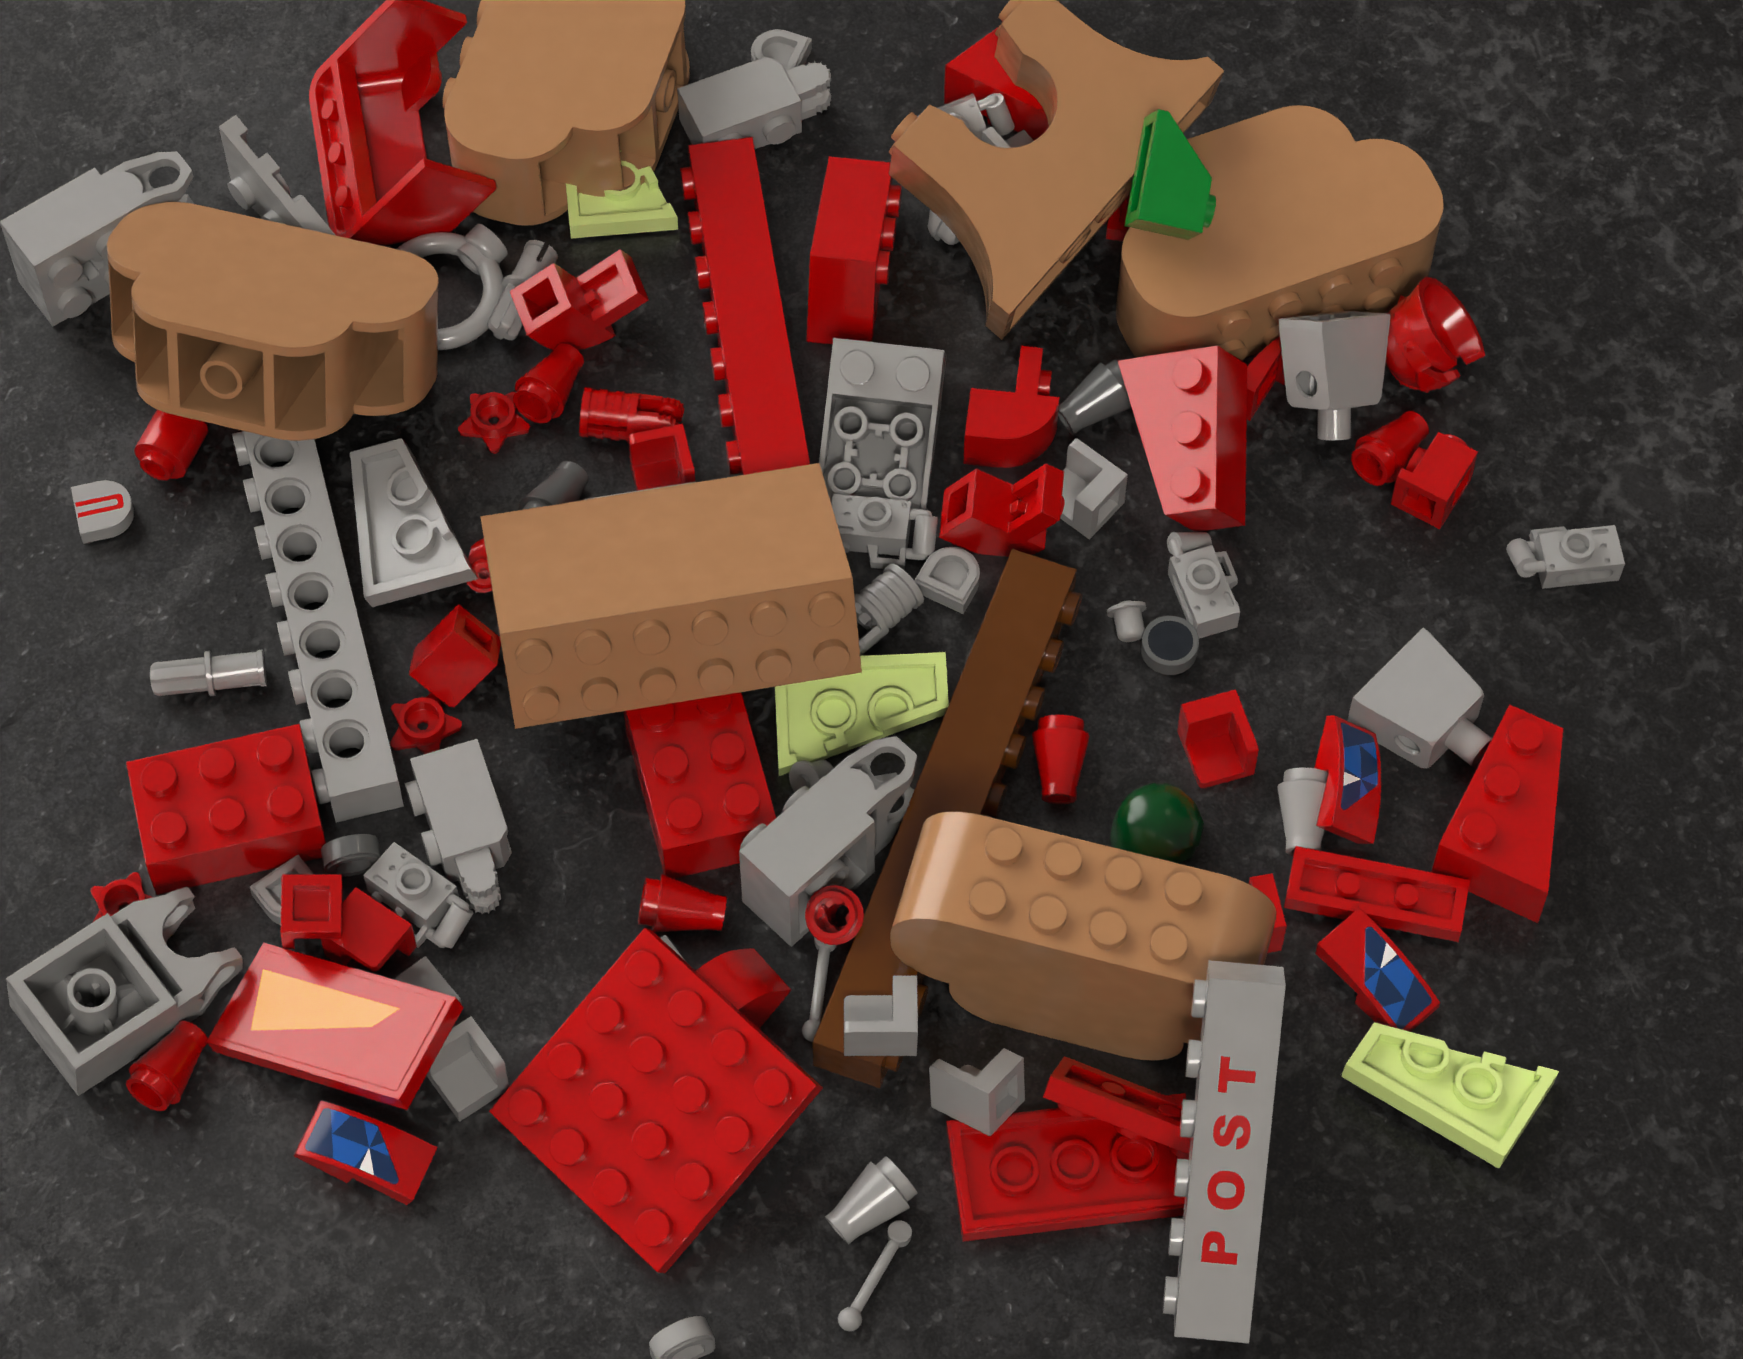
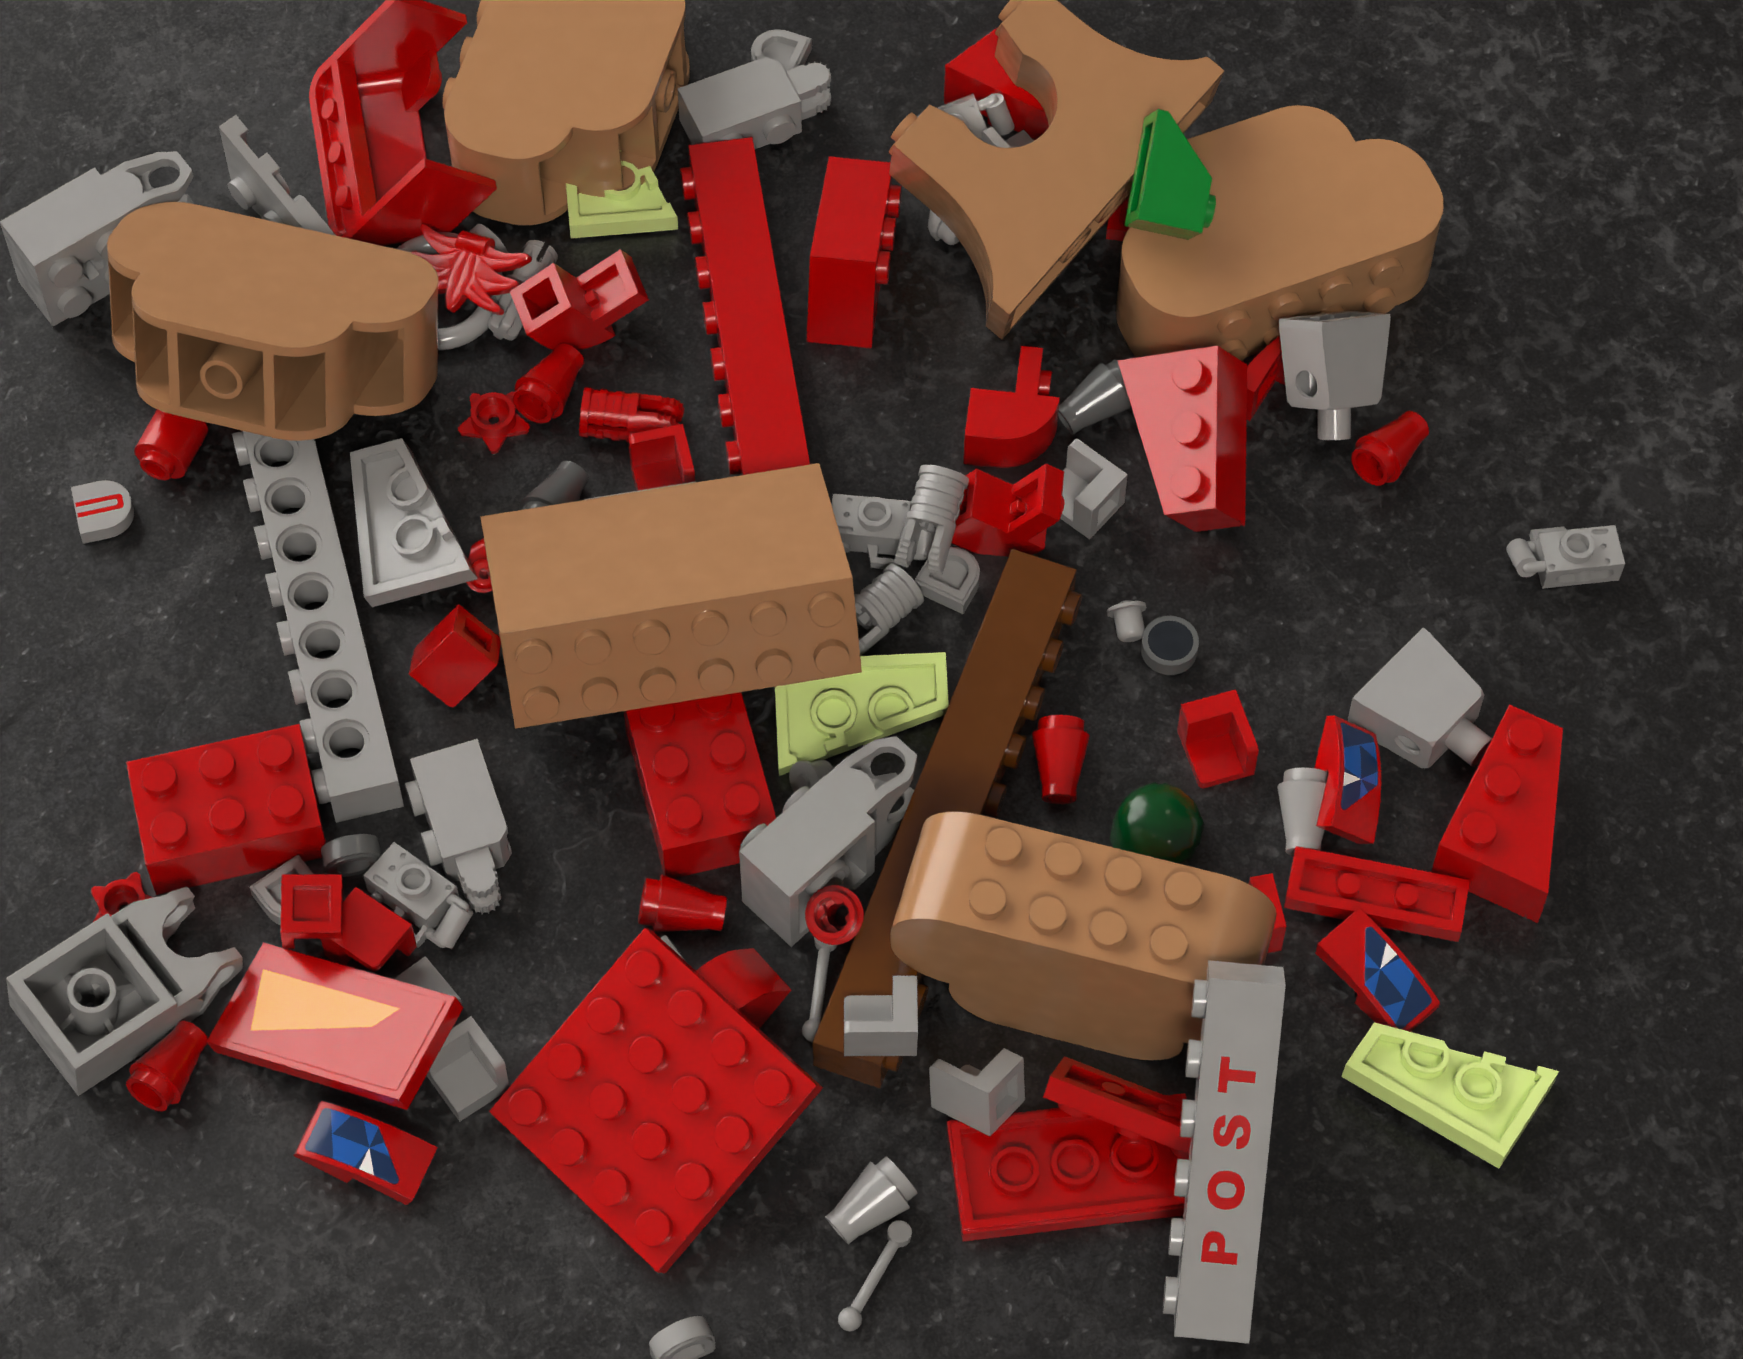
(208, 673): light grey axle -> none
(420, 710): red plate -> none
(470, 268): none -> red piece
(881, 420): light grey slope -> none
(933, 510): none -> light grey hinge
(1201, 582): light grey piece -> none
(1429, 335): red helmet -> none
(1435, 479): red brick -> none

